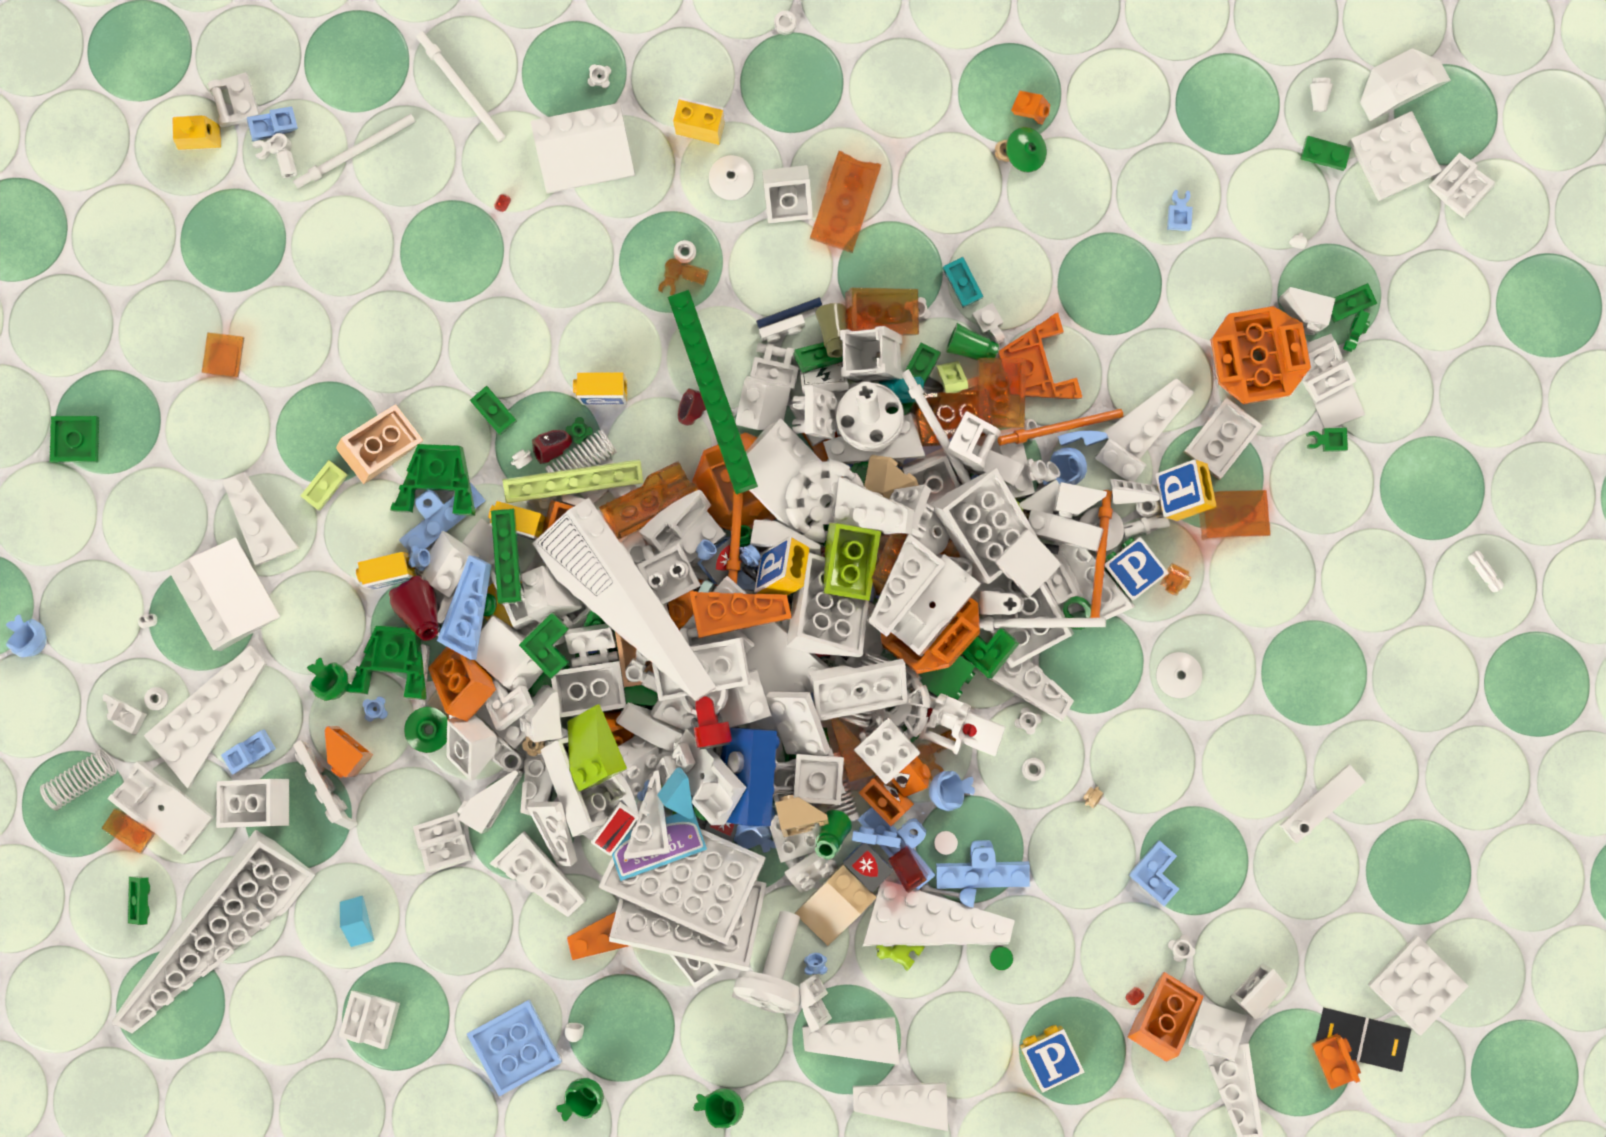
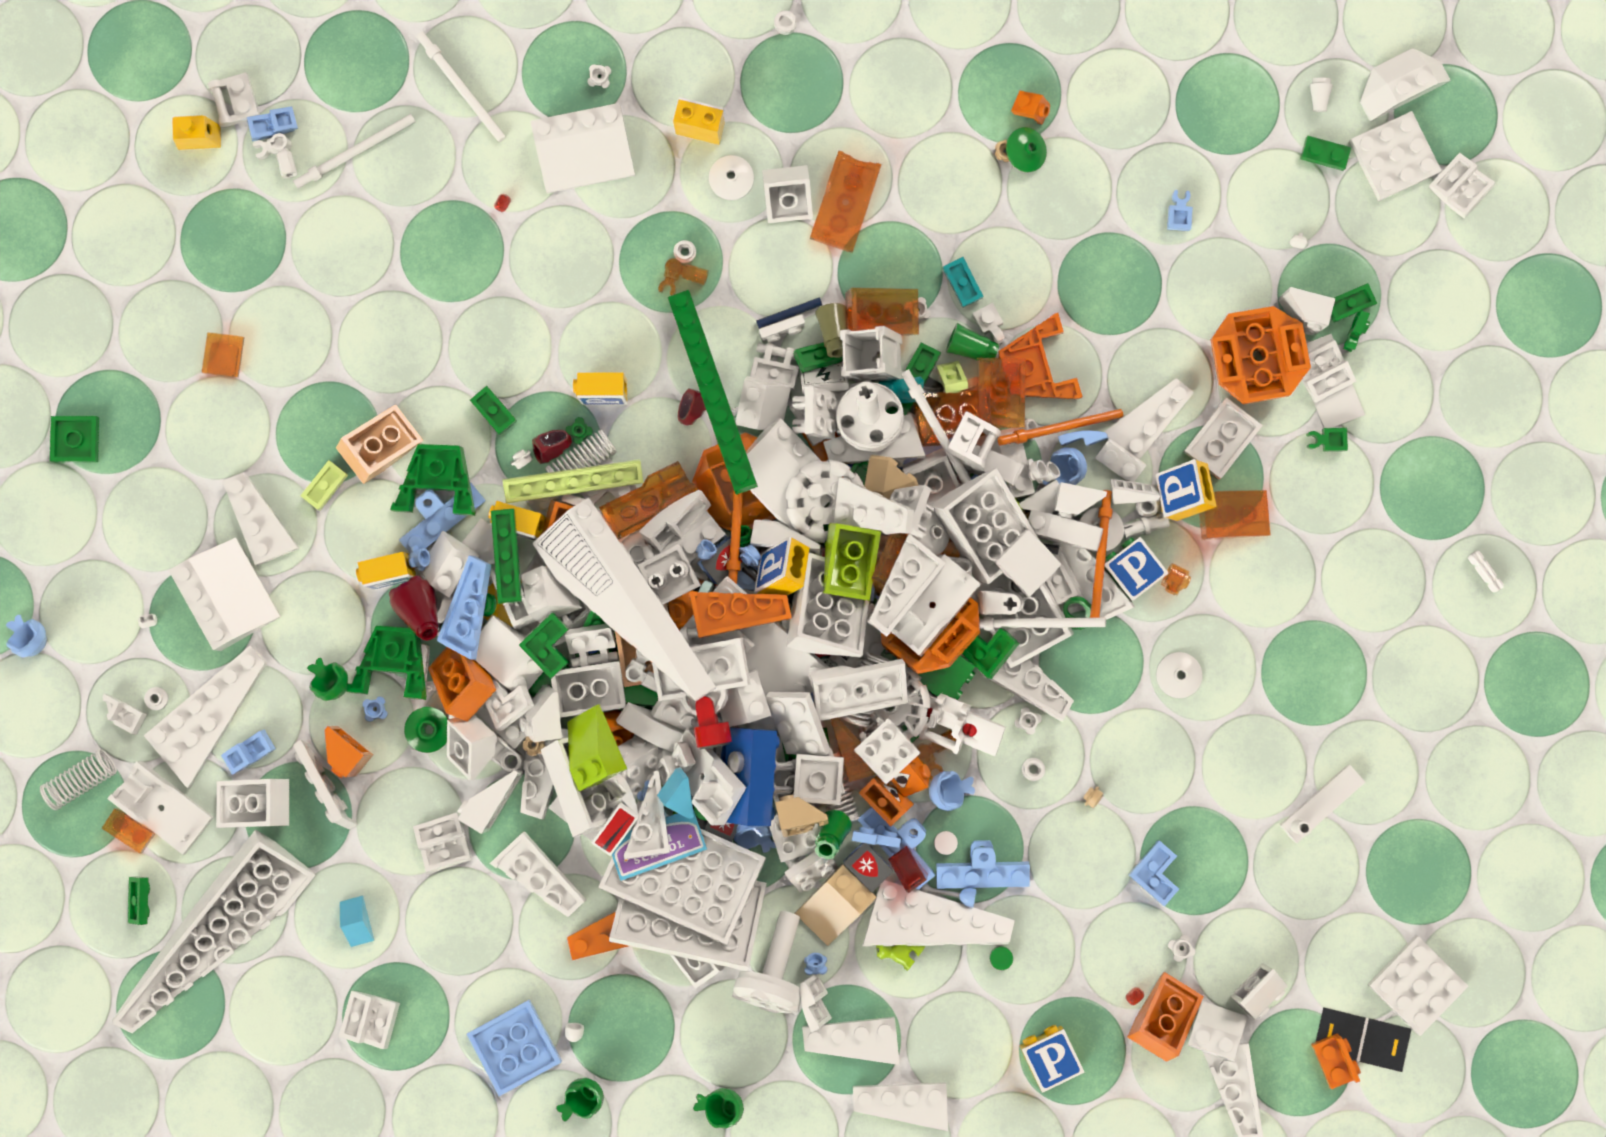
(554, 829): white wing -> none

